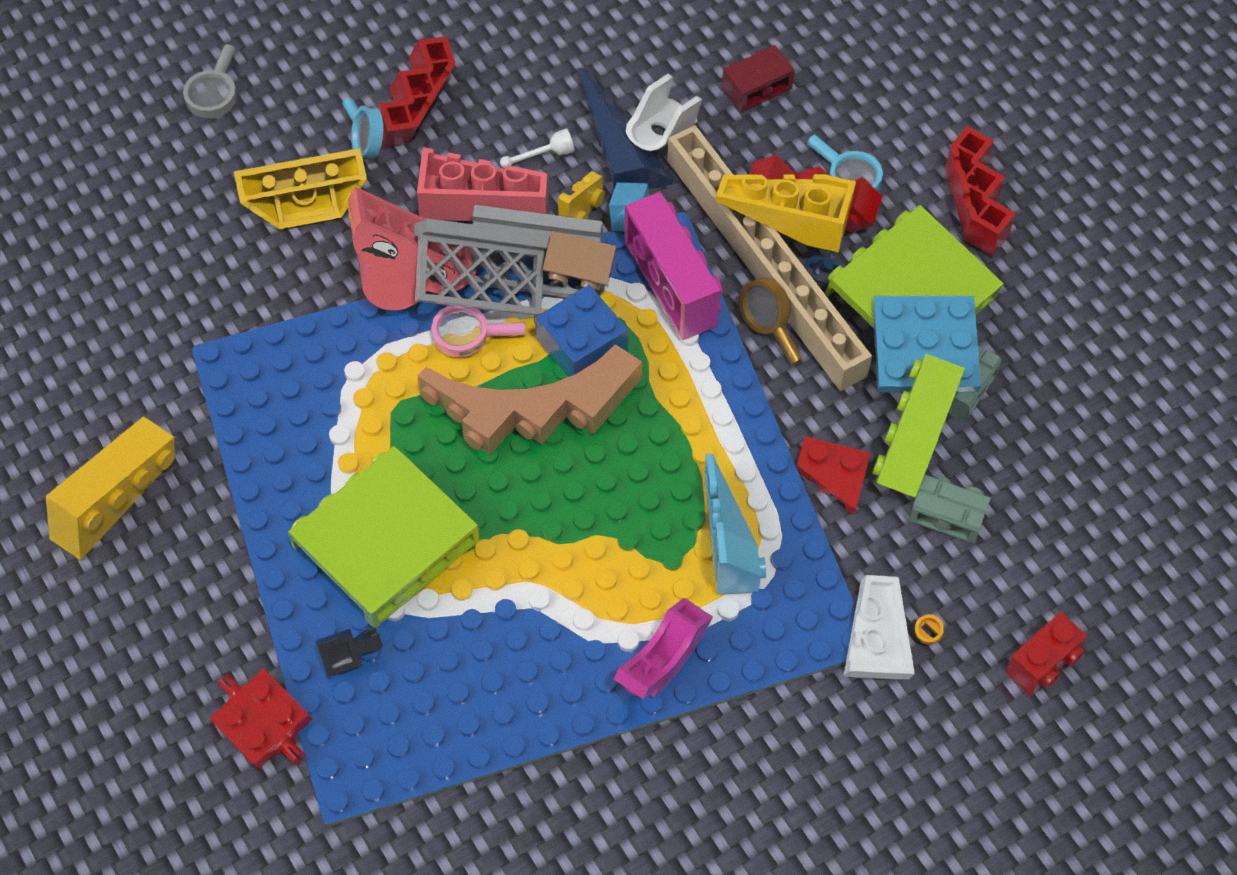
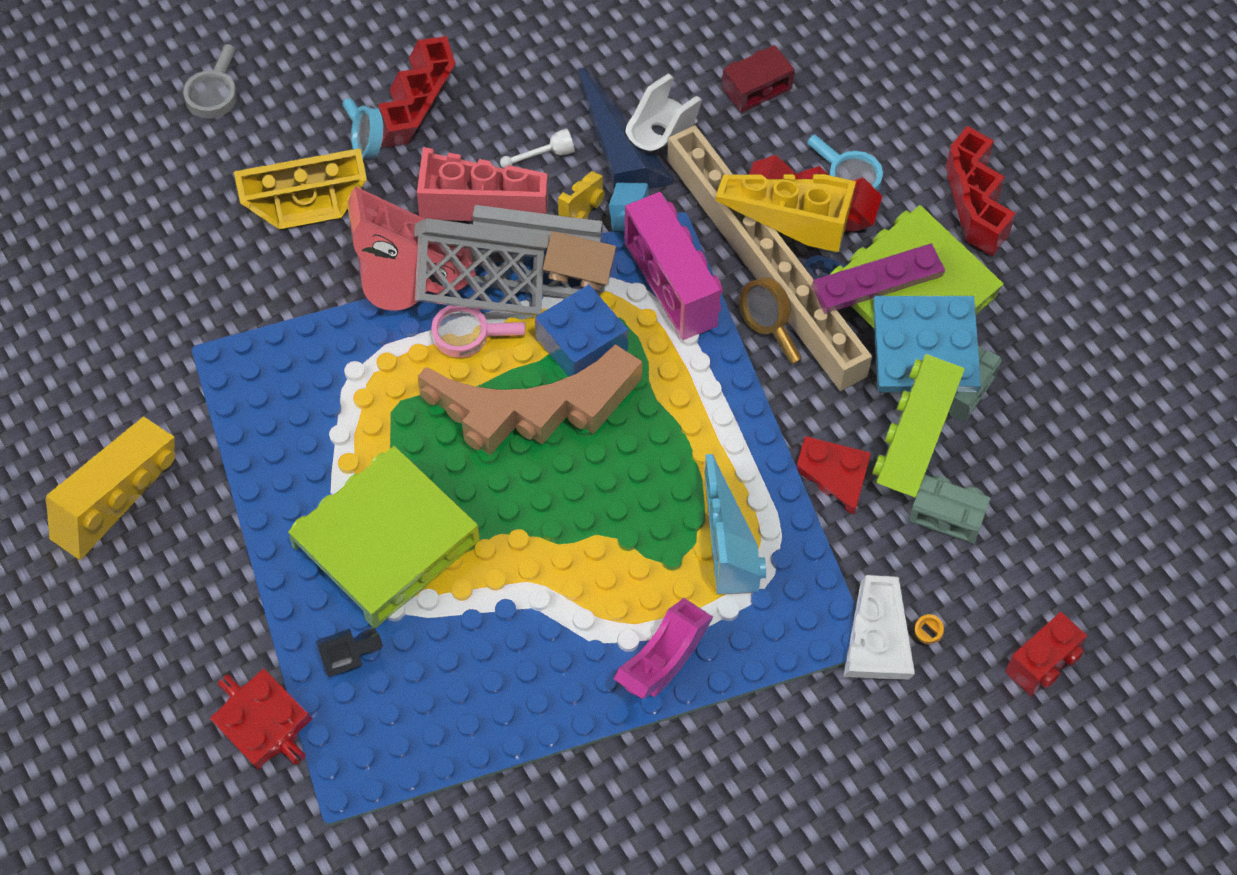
(878, 278): none -> magenta plate

